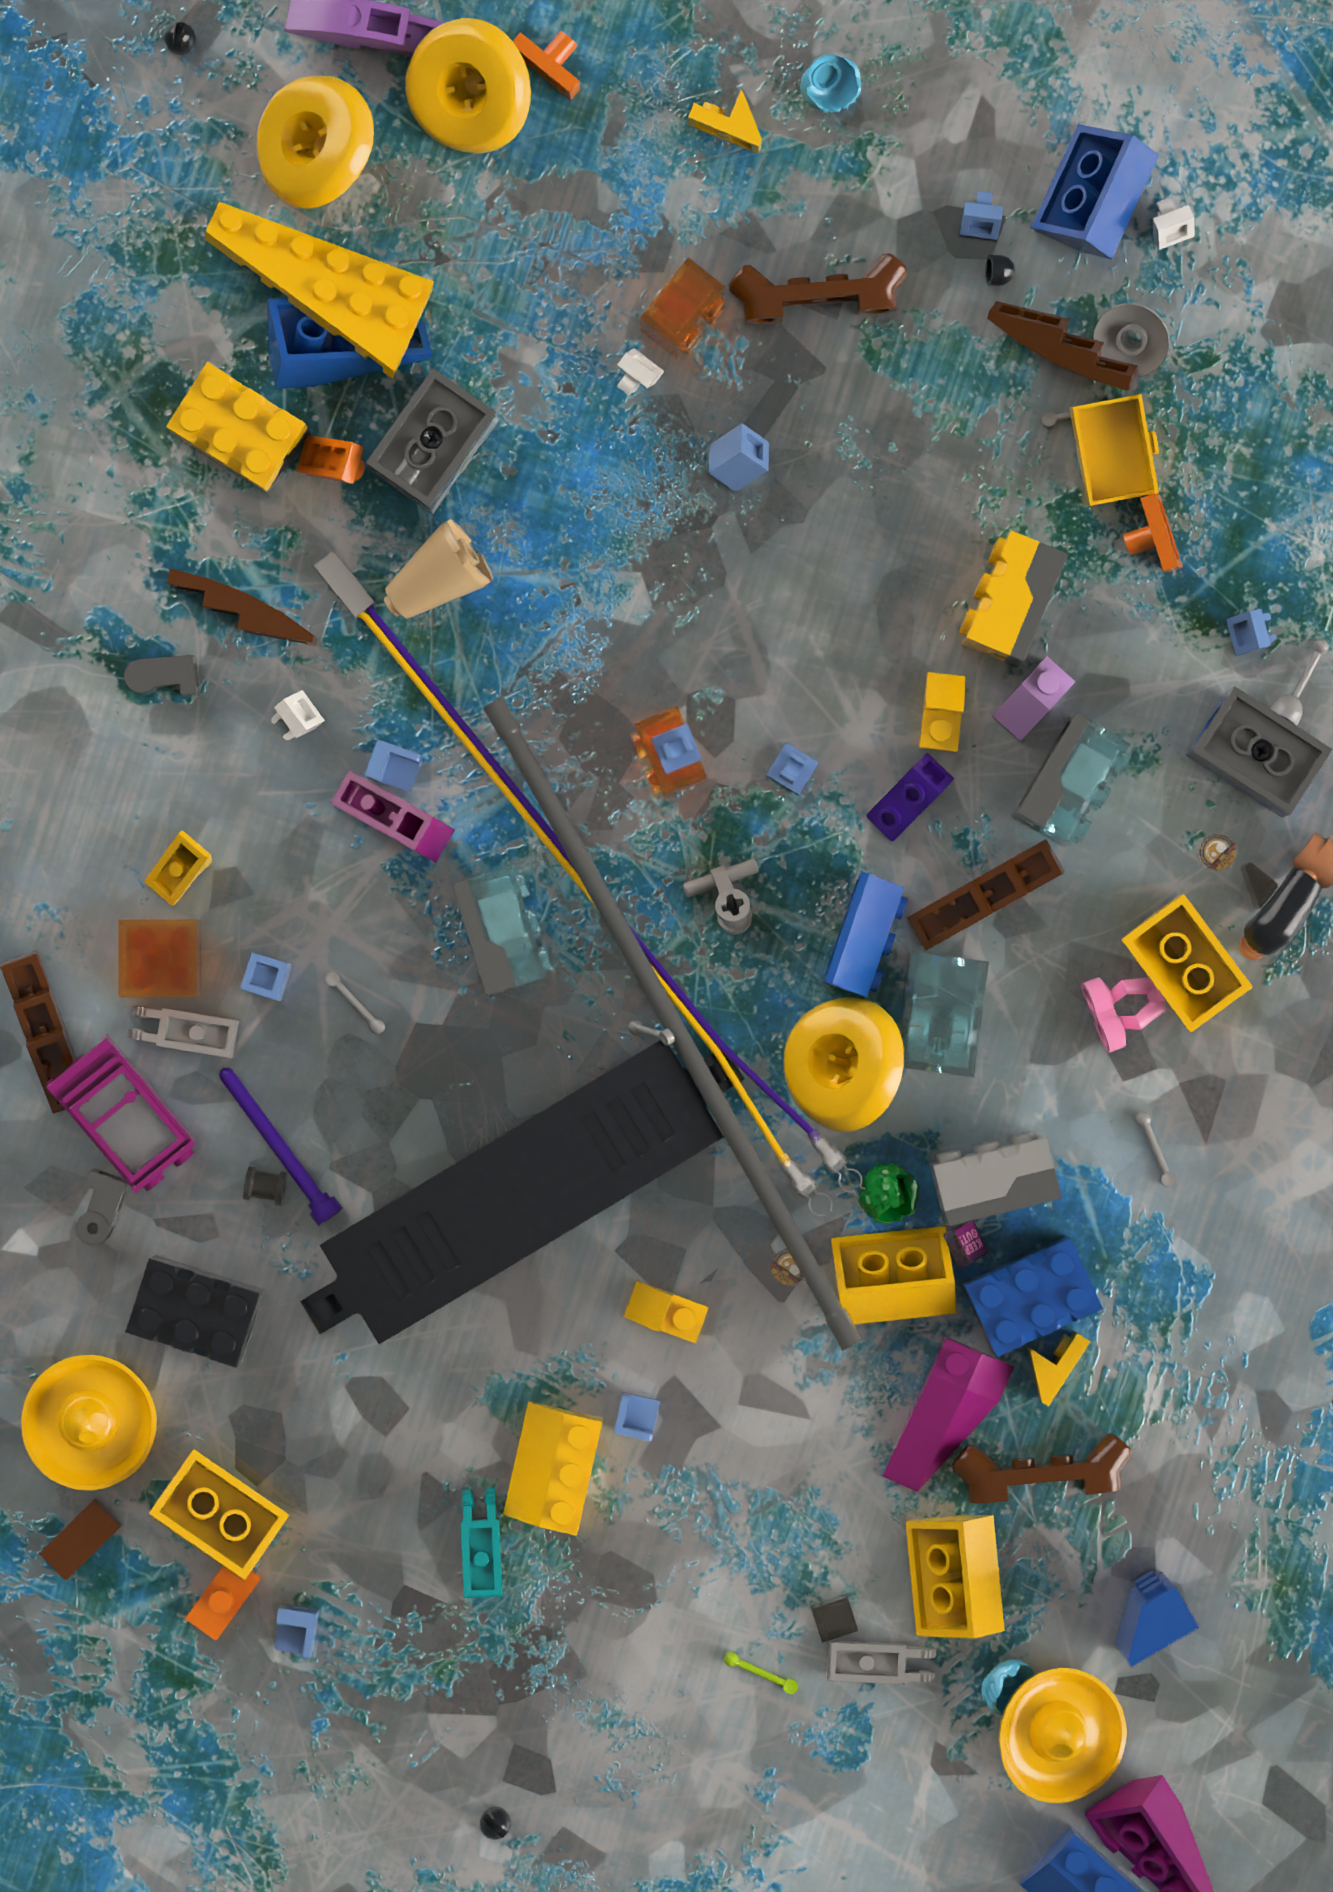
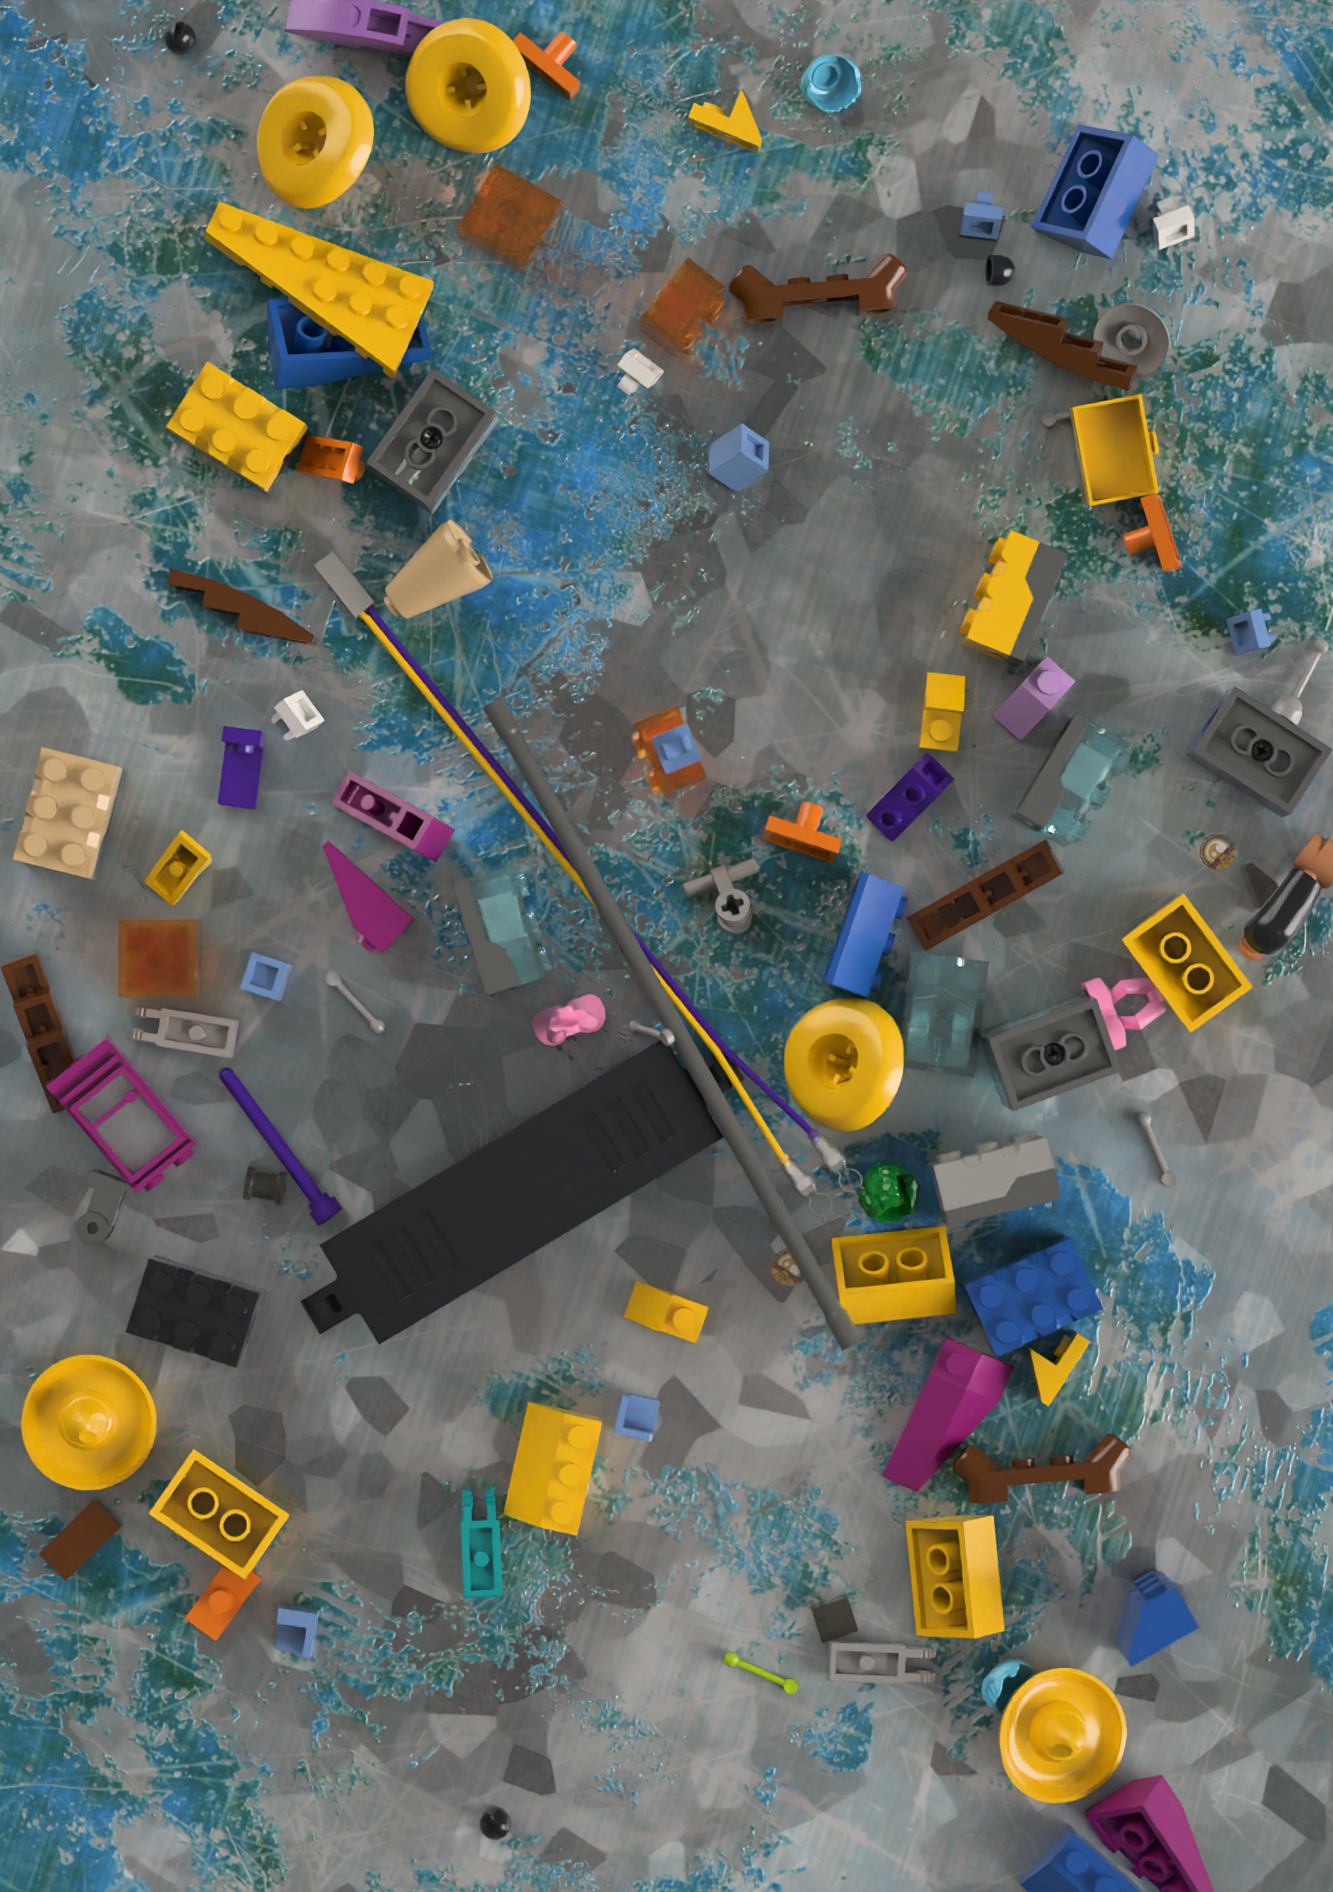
(68, 813): none -> tan piece
(149, 674): dark grey leg -> none
(241, 767): none -> dark purple bracket
(368, 906): none -> magenta slope
(393, 766): medium blue panel -> none
(510, 218): none -> clear orange brick
(558, 1022): none -> bright pink piece
(792, 769): medium blue tile -> none
(803, 834): none -> orange tile
(966, 1243): tile -> none
(1049, 1052): none -> dark grey piece

